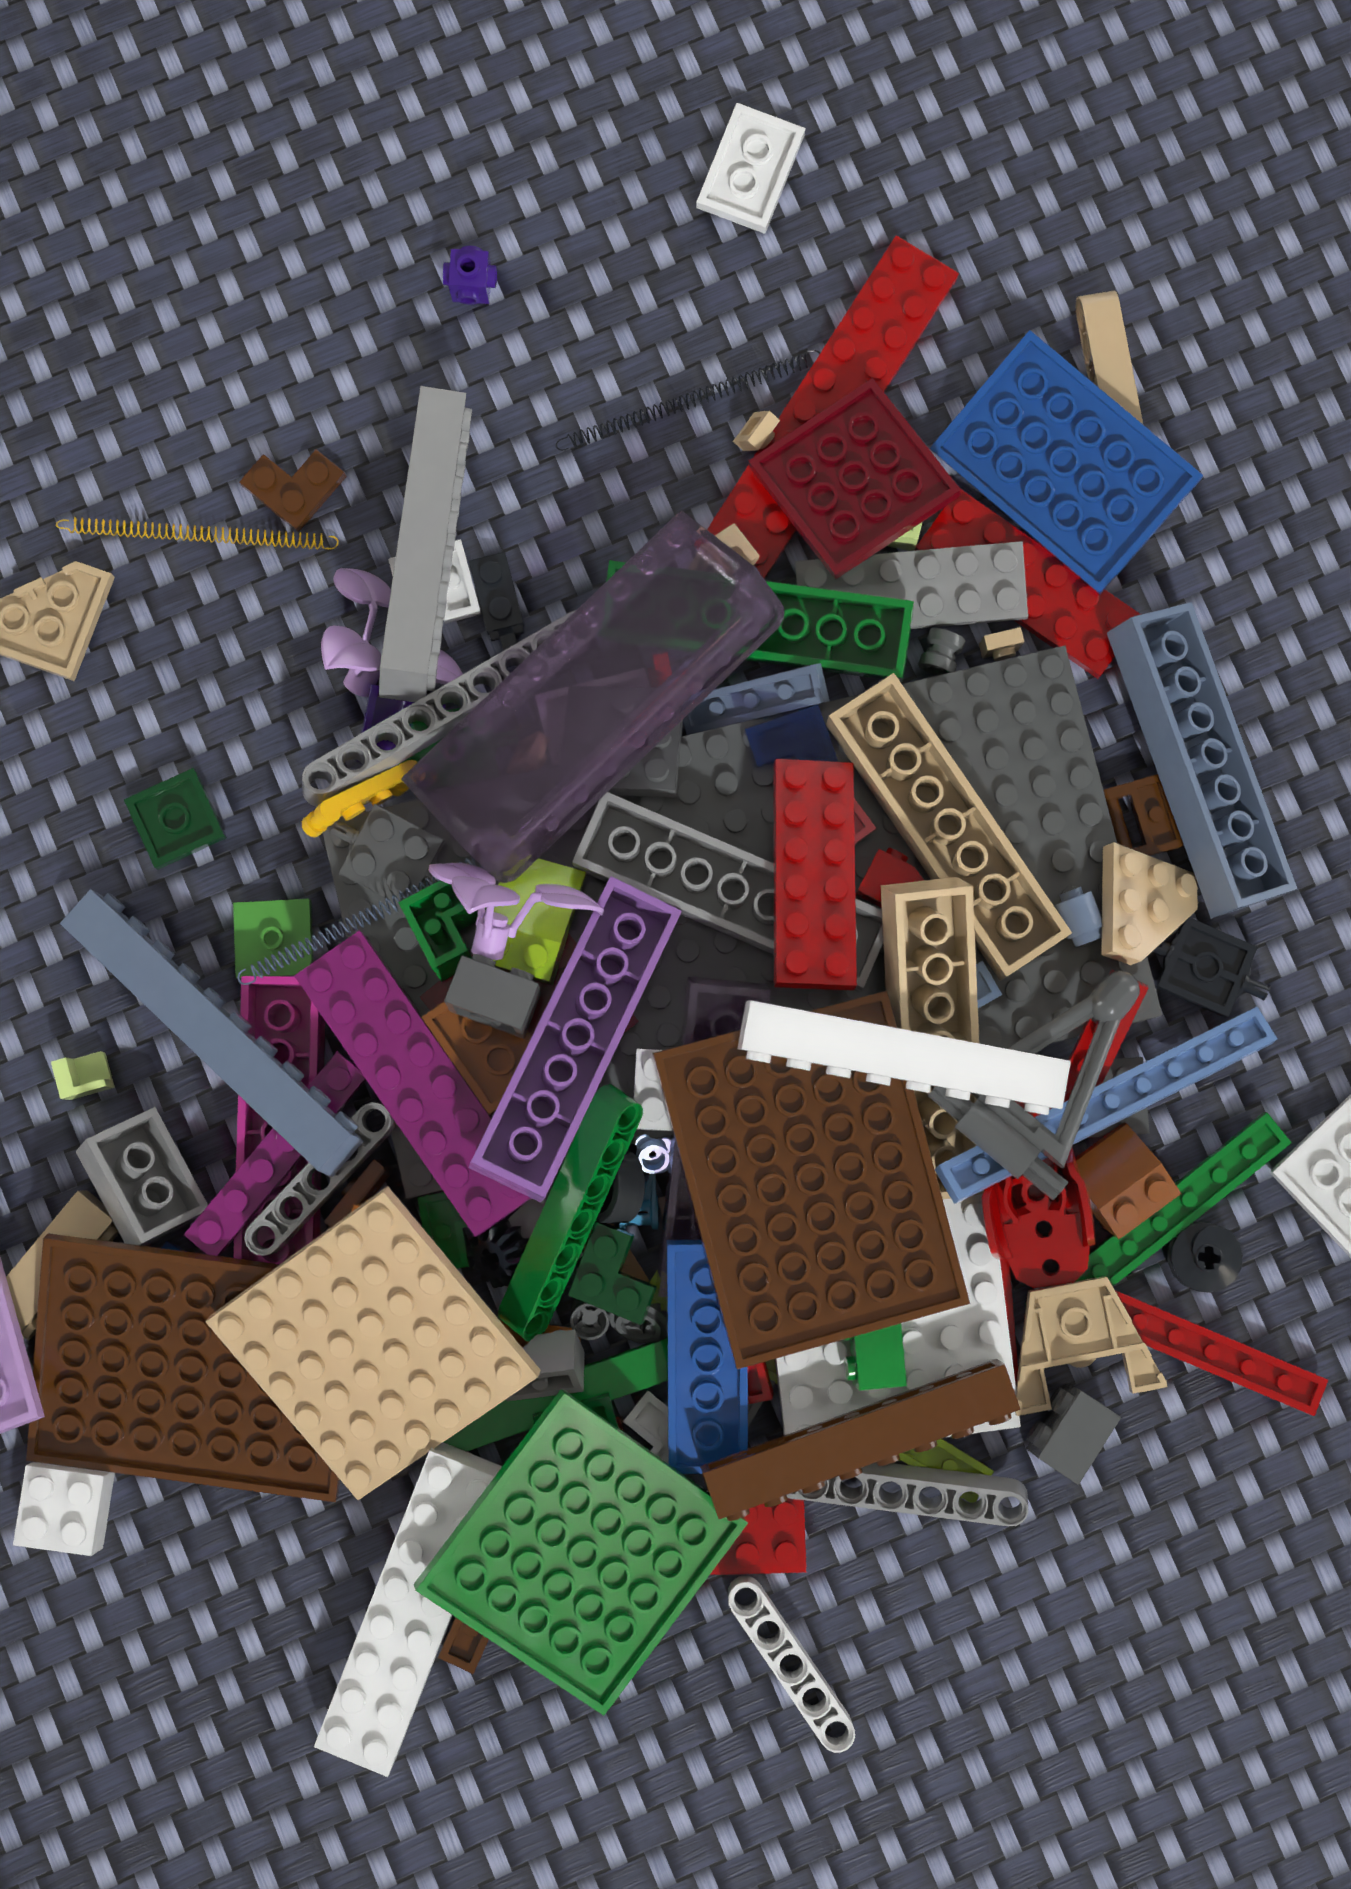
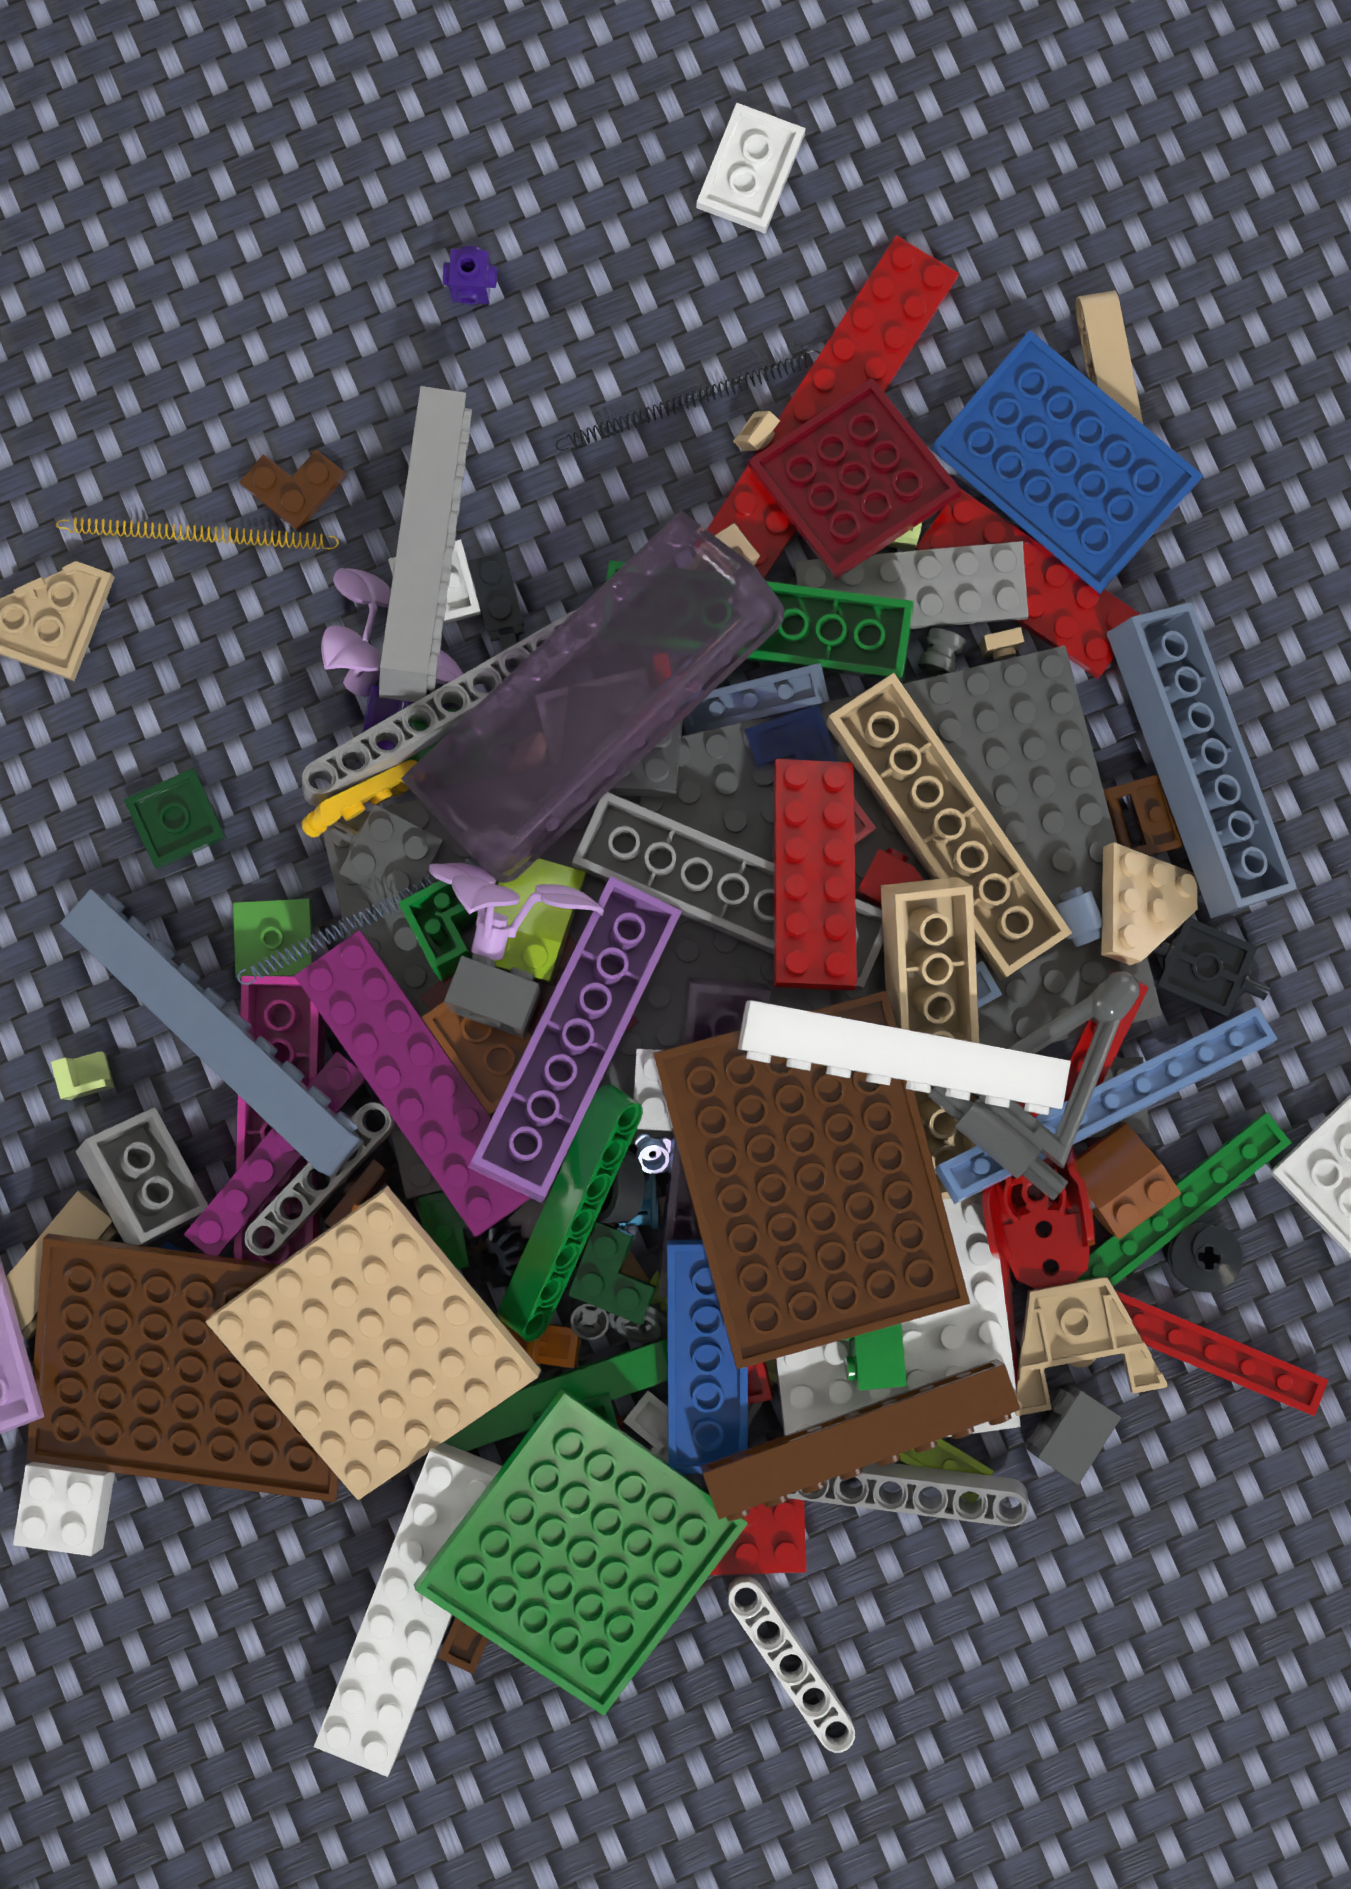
(560, 1362): light grey slope -> none

